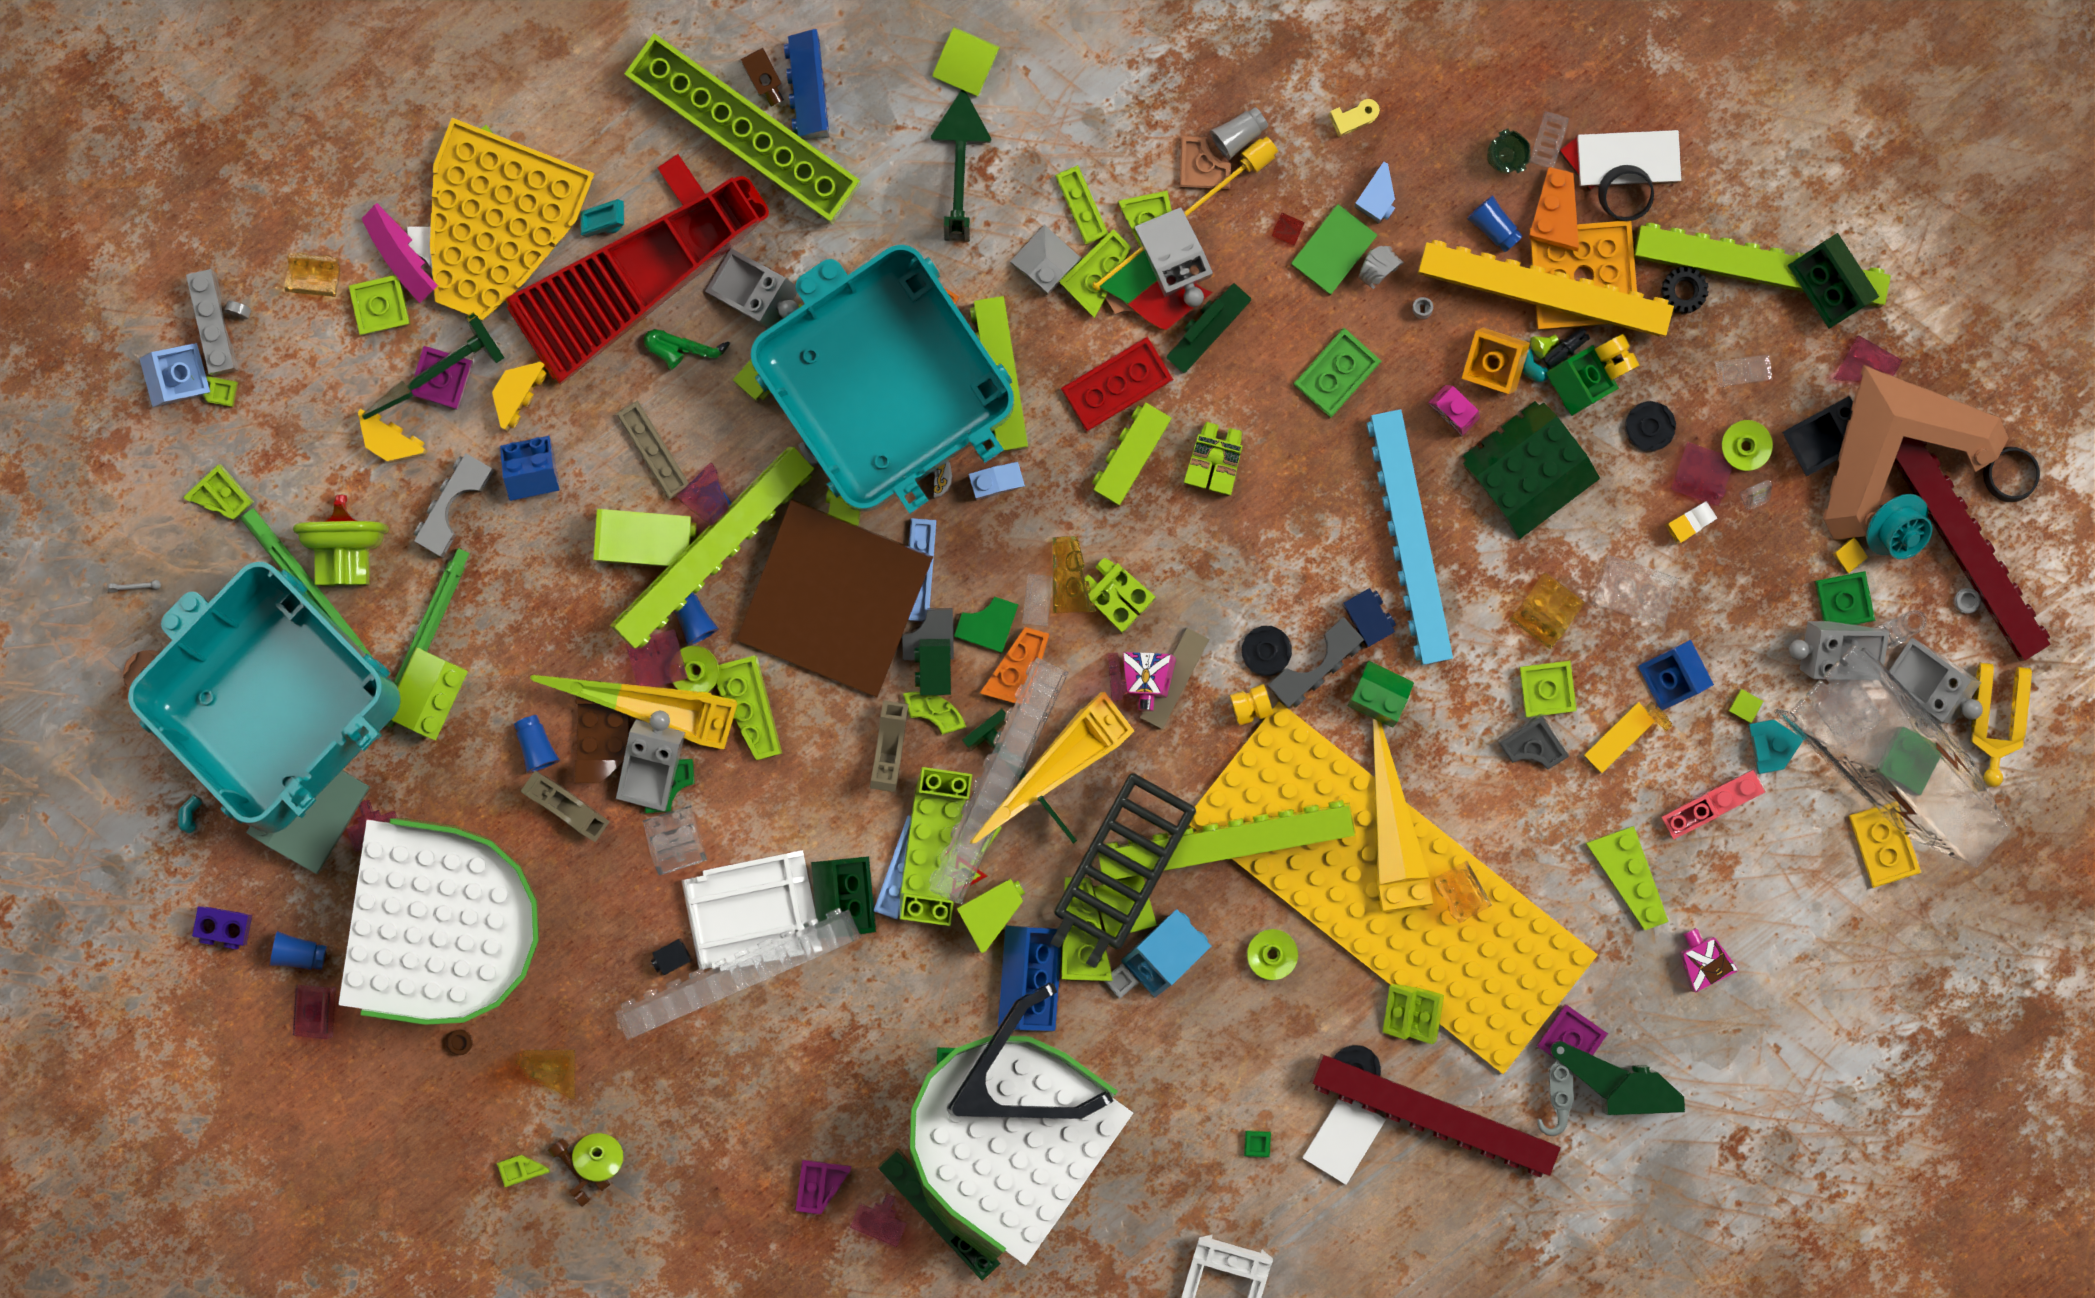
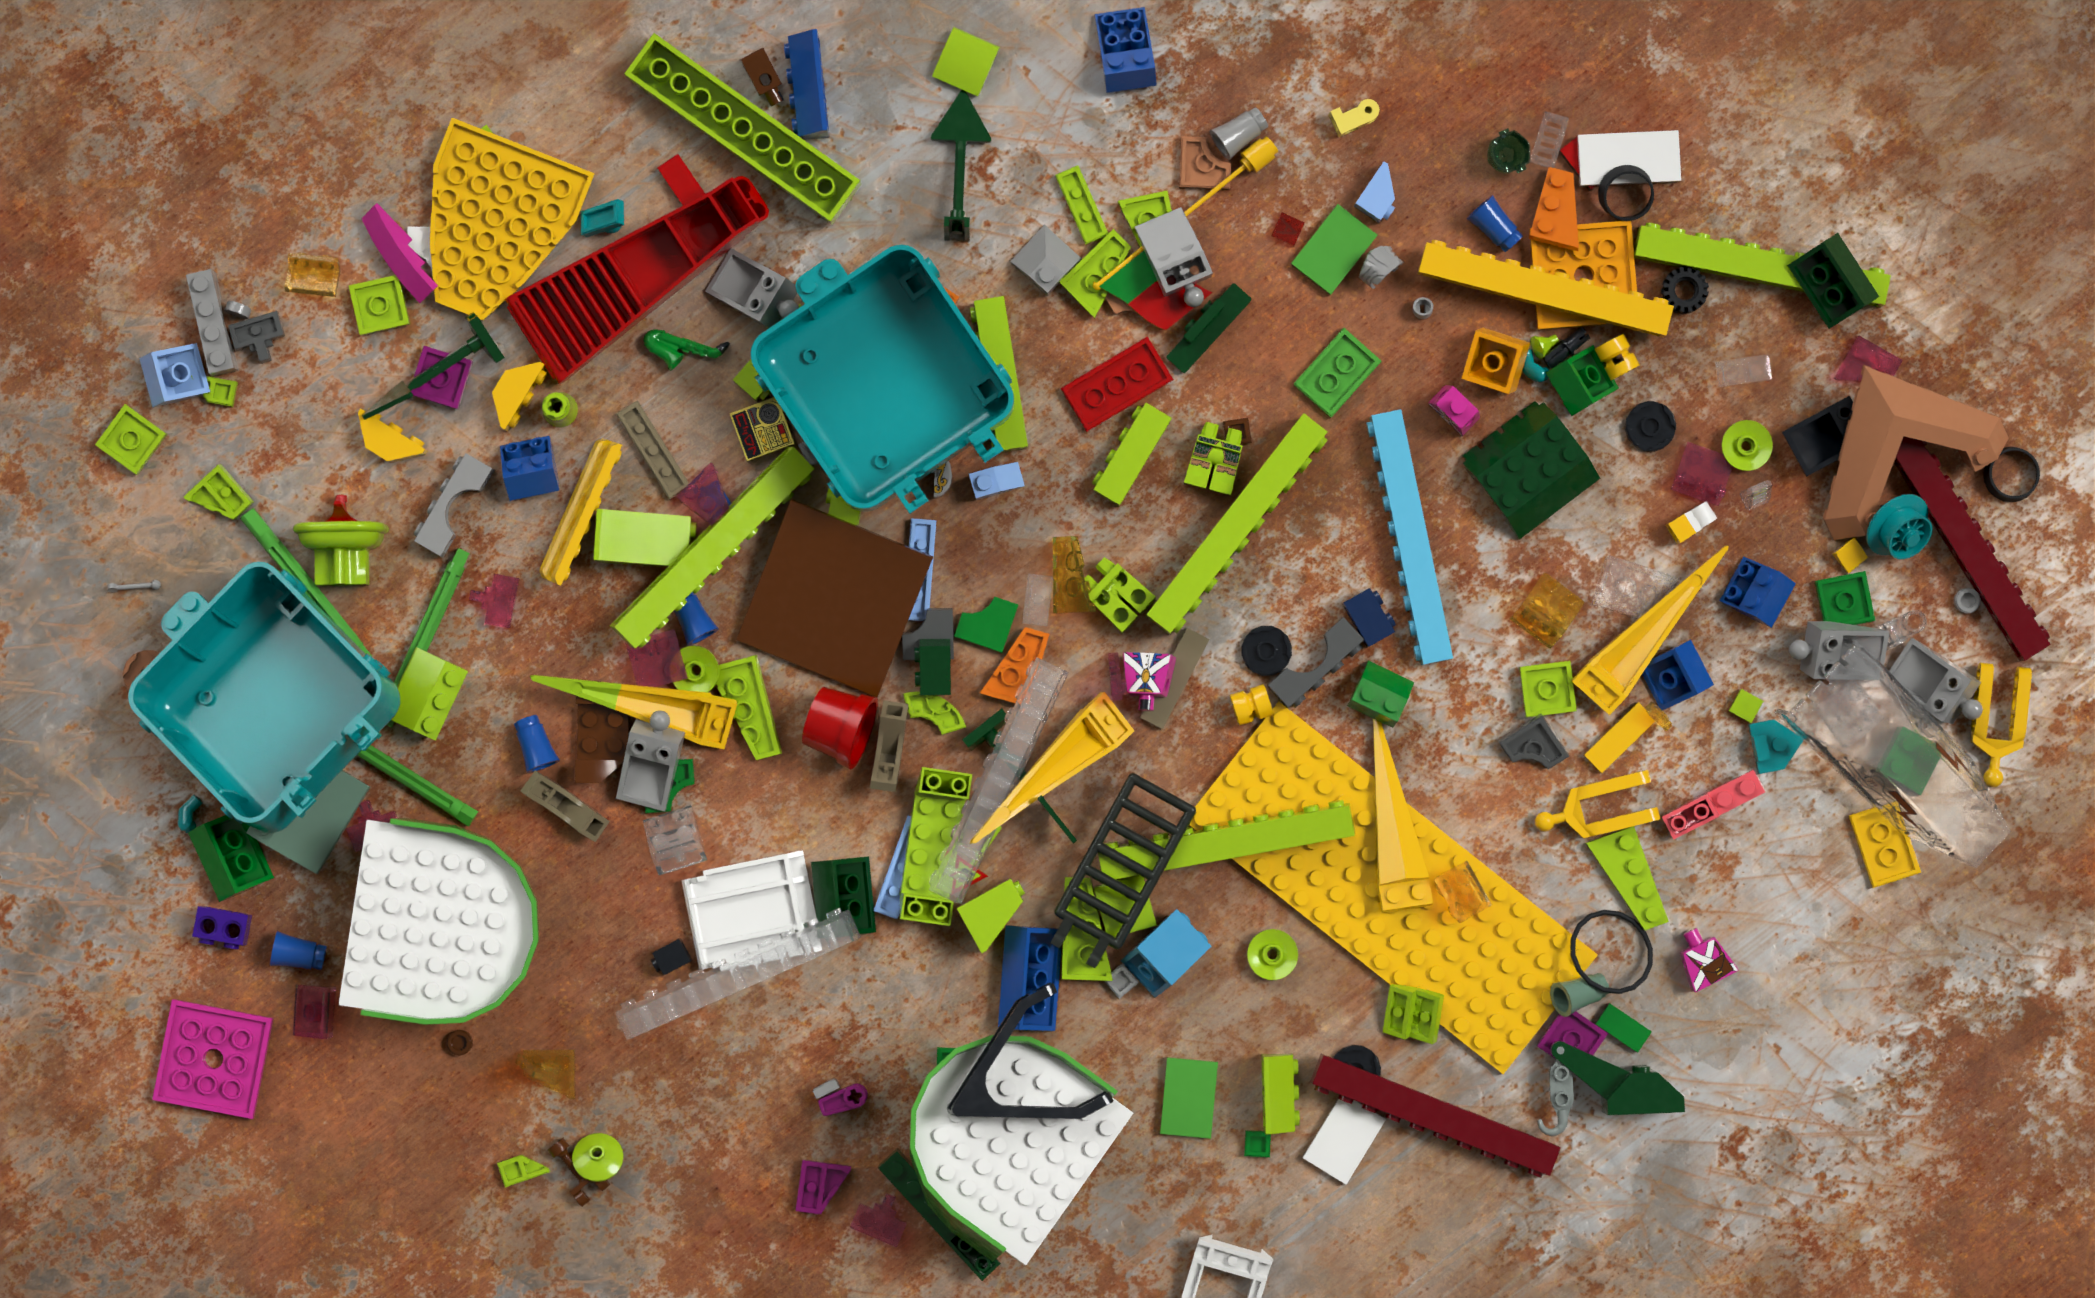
(131, 439): none -> lime plate
(183, 1071): none -> dark pink piece
(230, 857): none -> green slope
(257, 334): none -> dark grey hinge
(451, 805): none -> bright green piece
(498, 600): none -> clear pink hinge
(568, 409): none -> lime plant
(579, 510): none -> yellow plate
(762, 429): none -> tile
(826, 1088): none -> light grey tile
(840, 725): none -> red piece
(840, 1100): none -> magenta piece
(1125, 50): none -> blue slope
(1188, 1097): none -> bright green tile
(1235, 525): none -> lime brick
(1239, 424): none -> reddish brown tile
(1279, 1093): none -> lime slope
(1573, 814): none -> yellow piece
(1575, 994): none -> sand green plant
(1582, 973): none -> black piece
(1619, 665): none -> yellow plate
(1623, 1027): none -> green tile
(1757, 591): none -> blue slope

